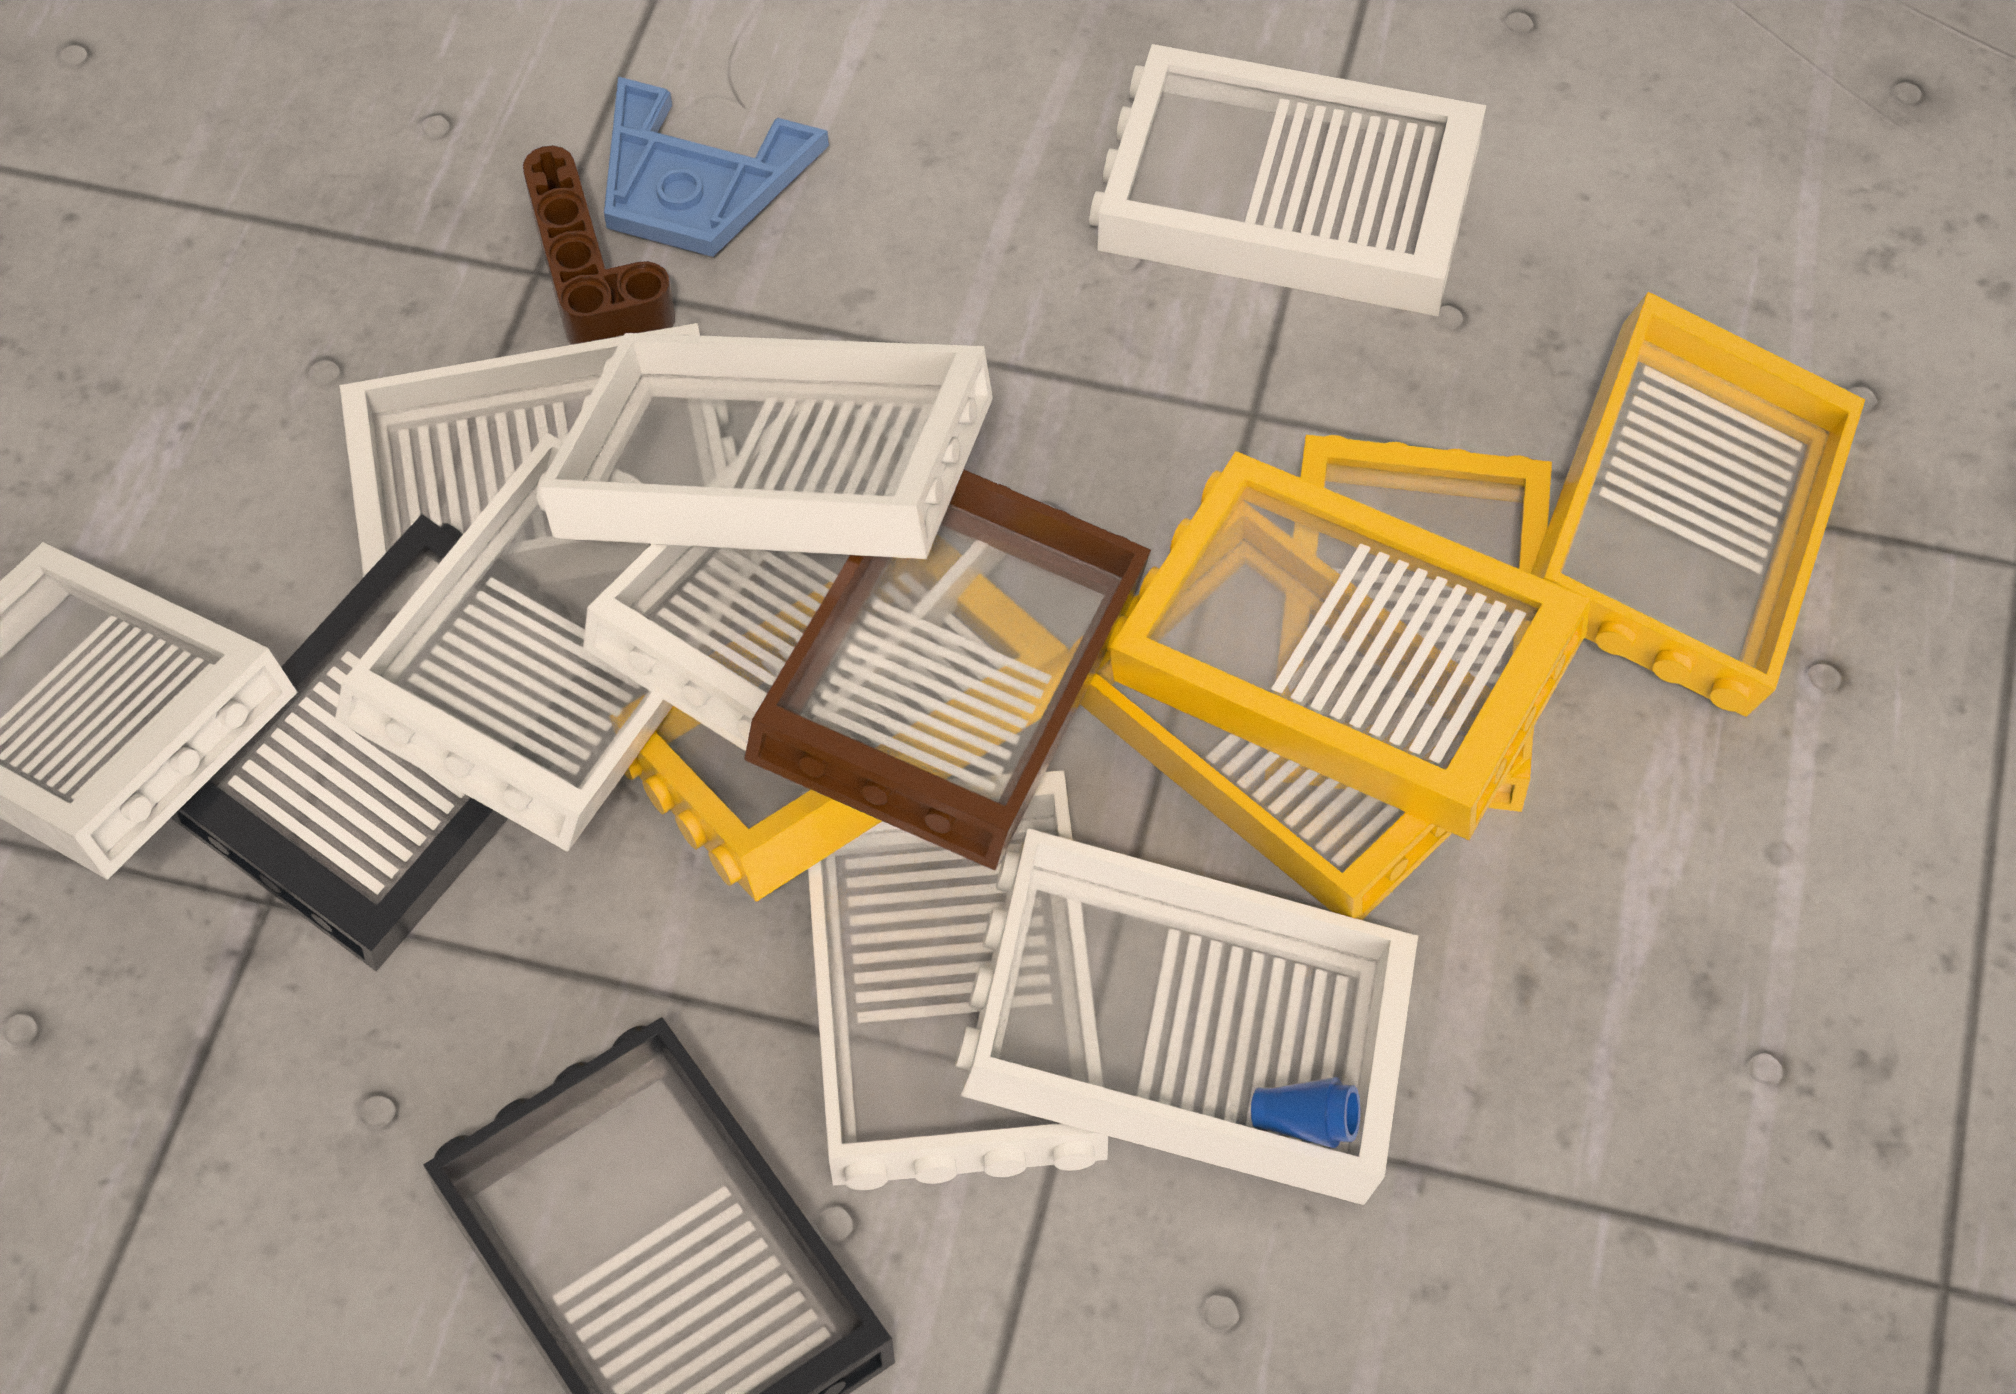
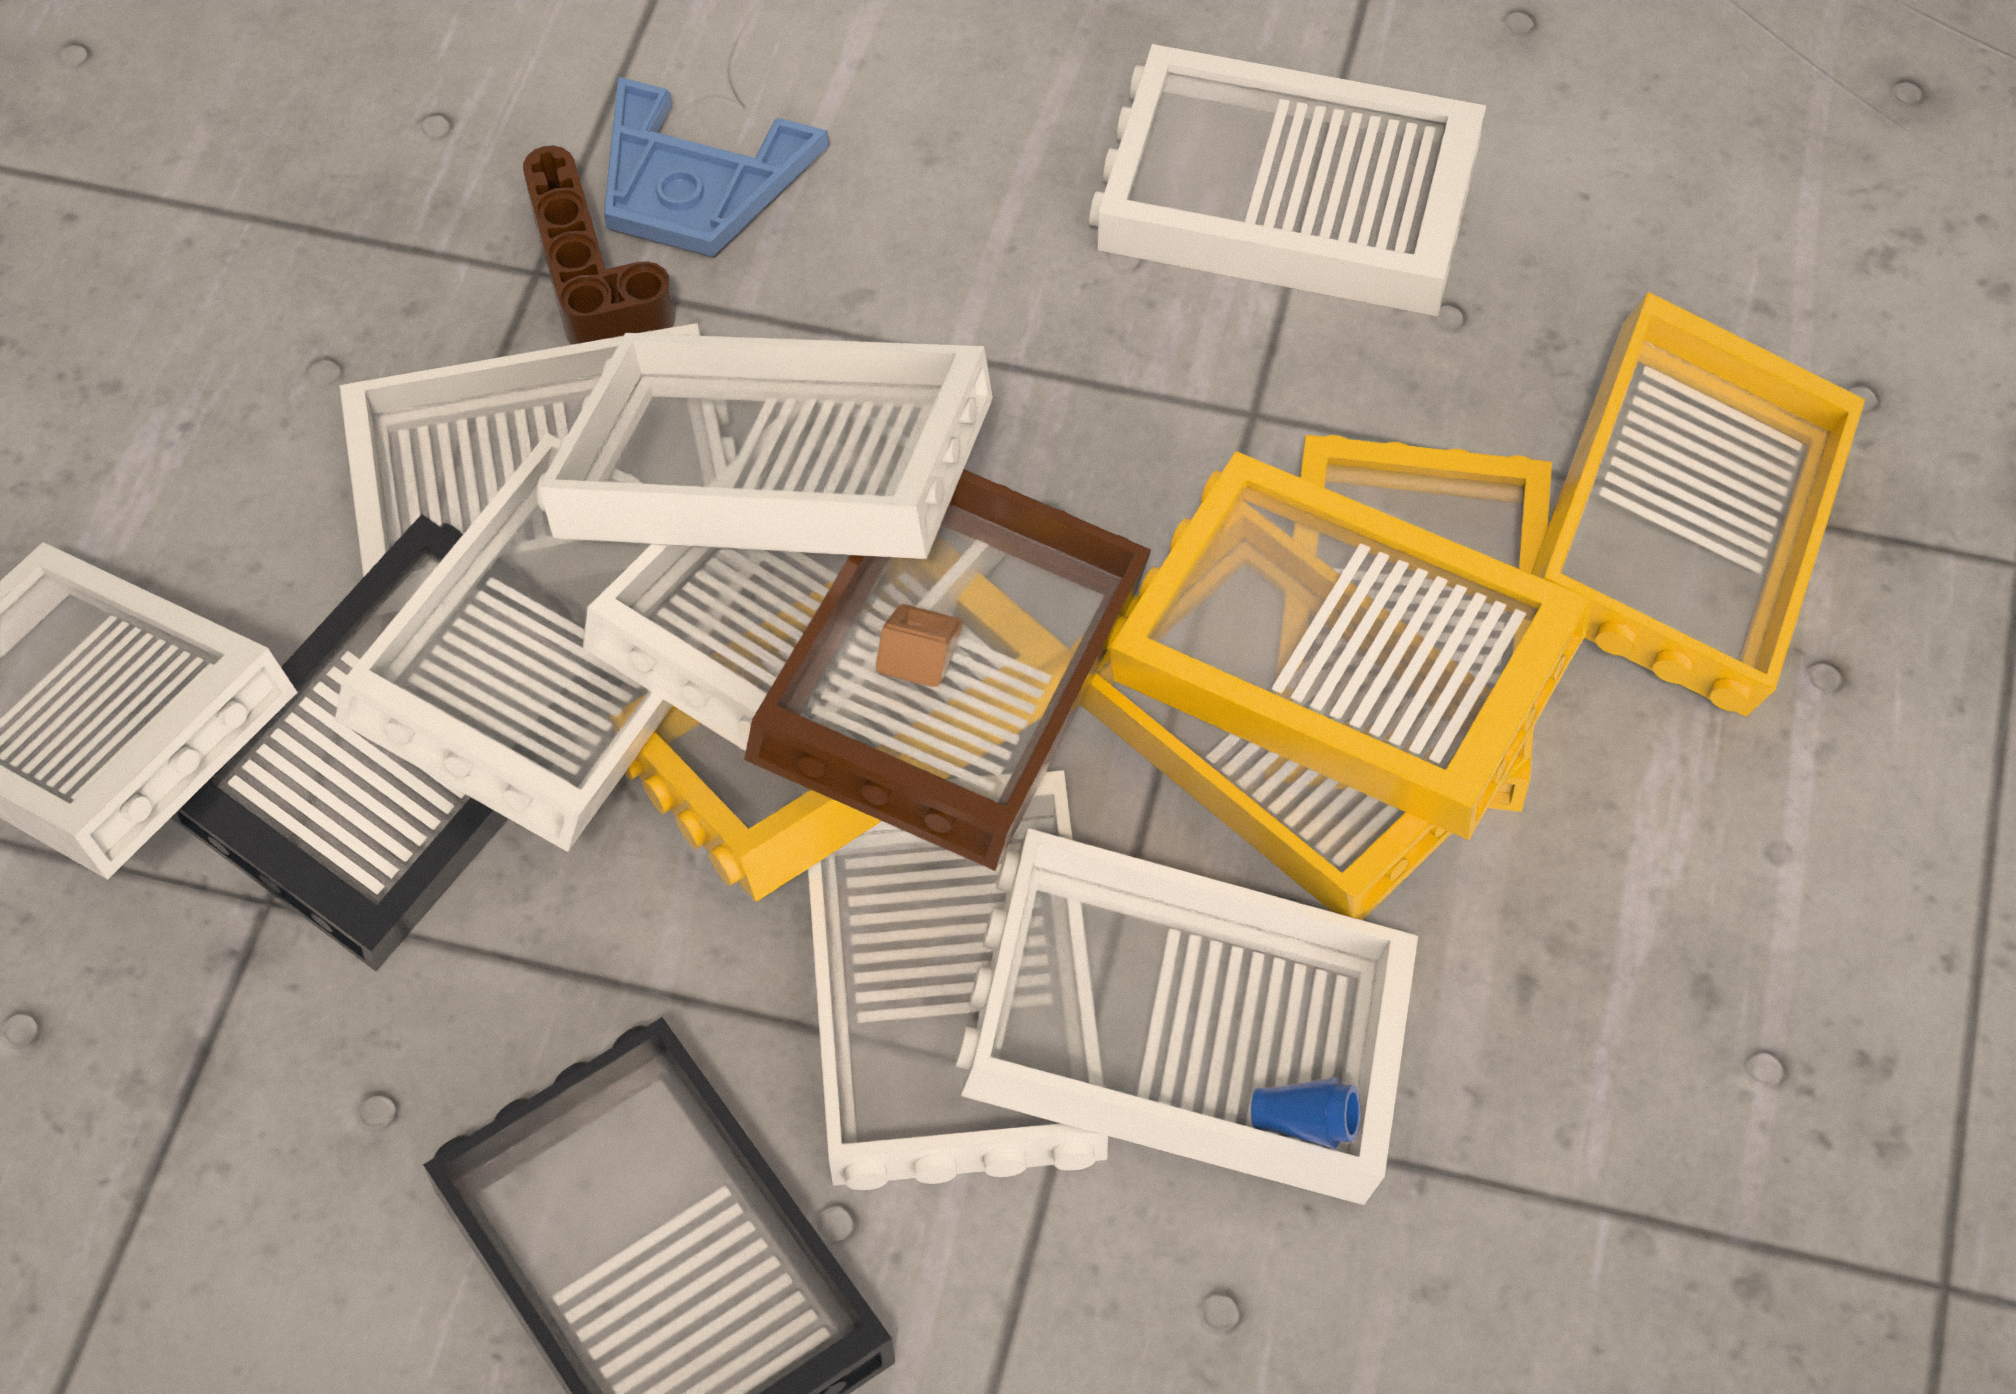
(917, 645): none -> medium nougat slope

